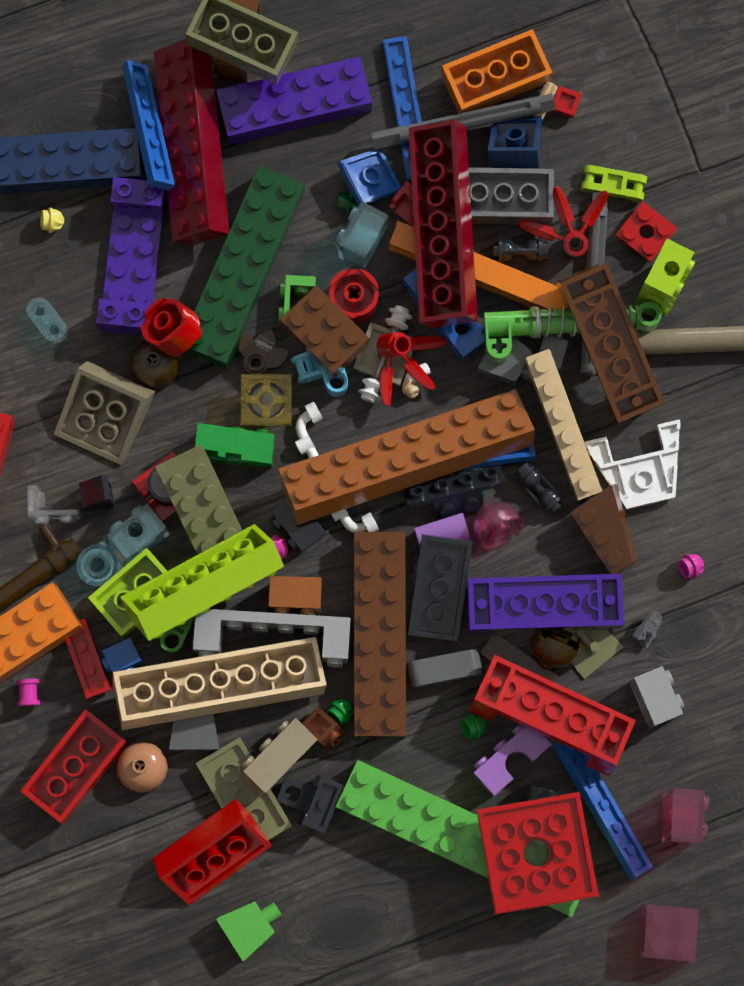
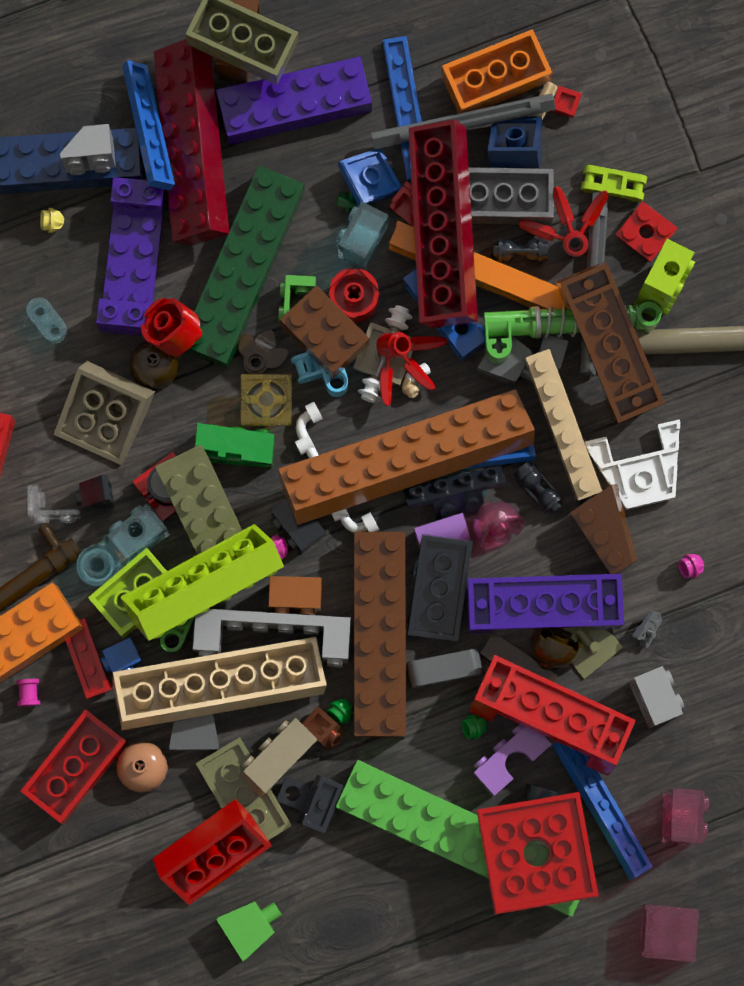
(89, 150): none -> light grey slope

